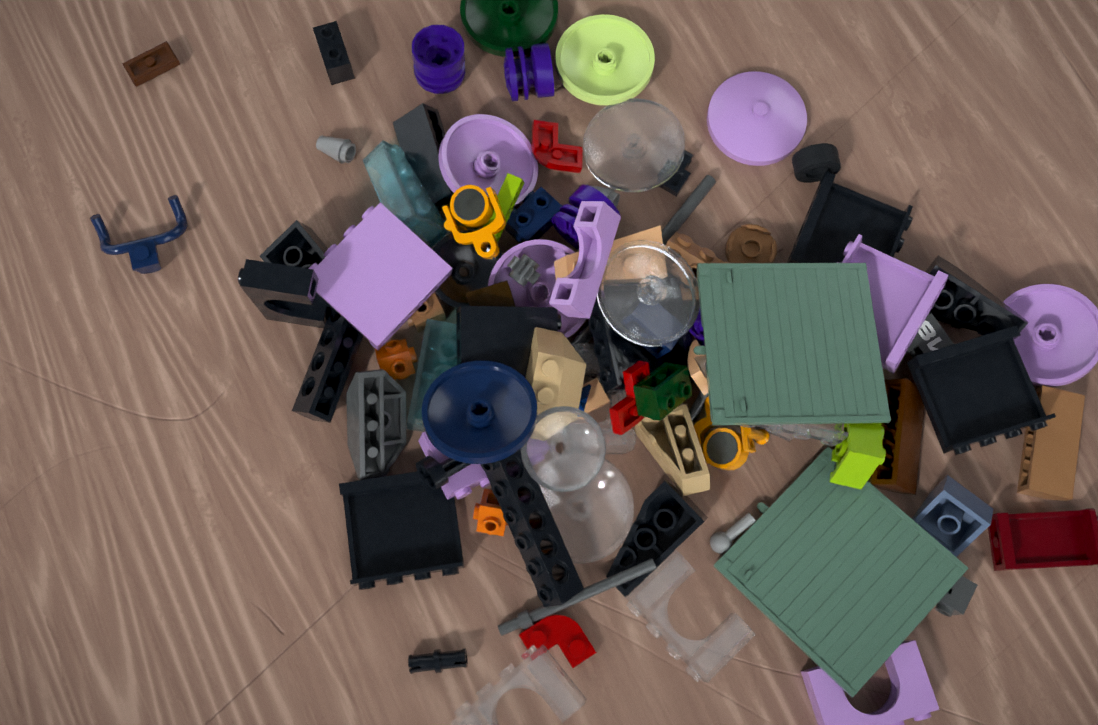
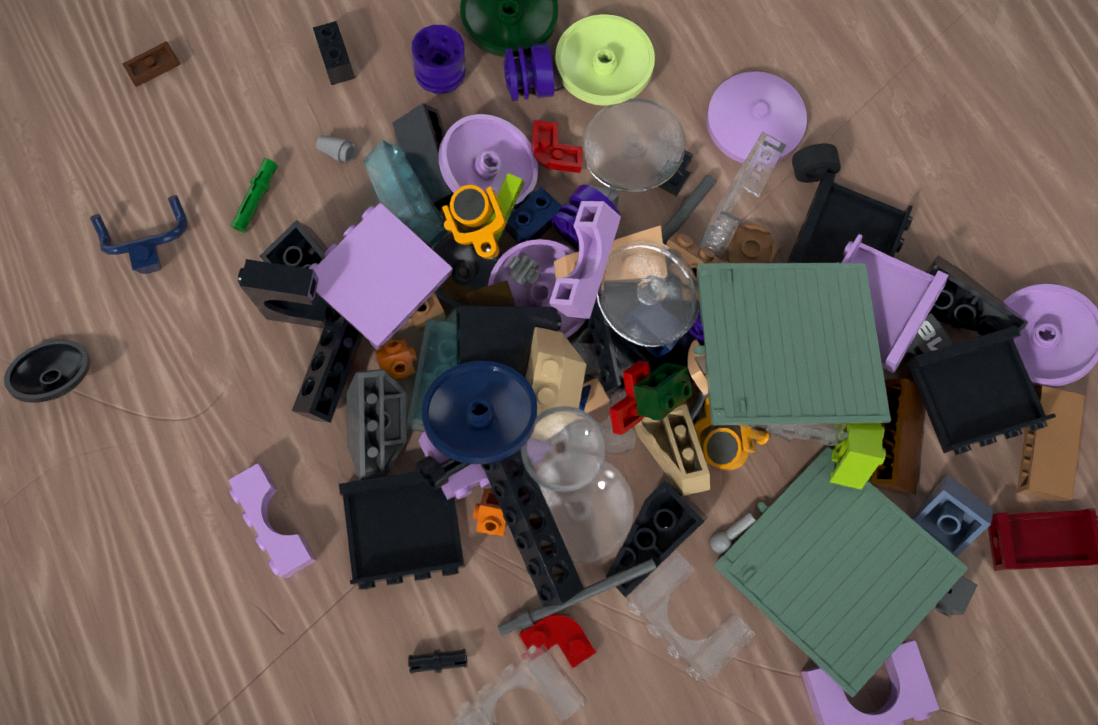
(47, 371): none -> black dish
(254, 491): none -> lavender arch
(256, 191): none -> green pin
(752, 178): none -> clear panel

